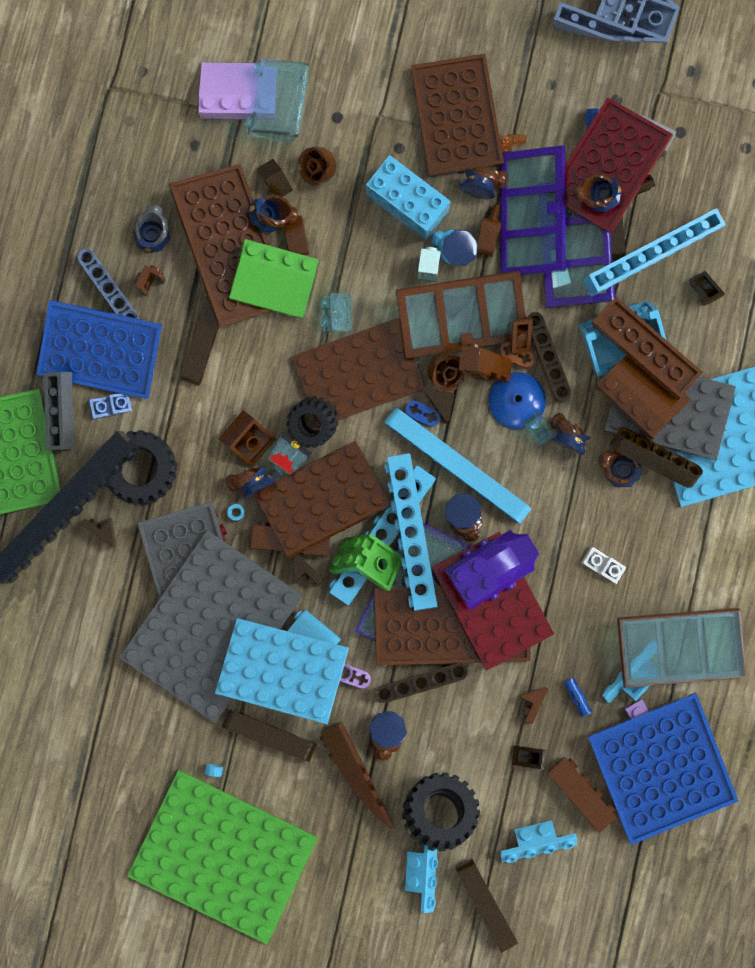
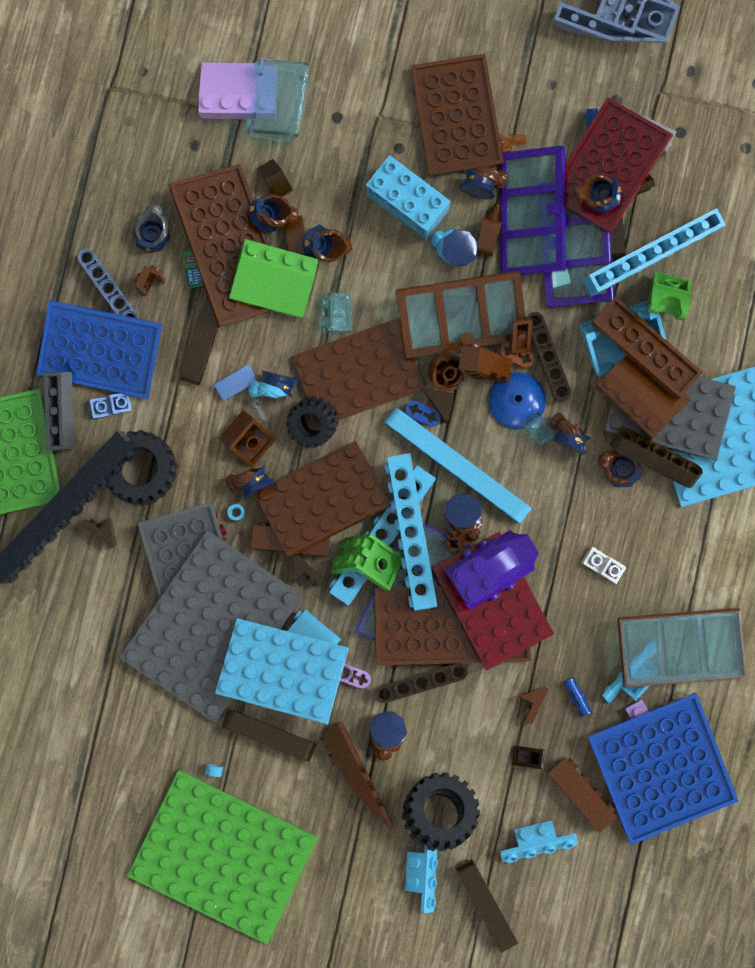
(192, 274): none -> tile
(235, 382): none -> medium blue slope
(257, 406): none -> clear piece
(273, 385): none -> piece
(287, 456): torso -> none
(317, 165): reddish brown cylinder -> none
(325, 244): none -> piece
(429, 264): light aqua brick -> none
(451, 545): none -> reddish brown gear
(669, 295): none -> bright green brick
(706, 288): dark brown slope -> none

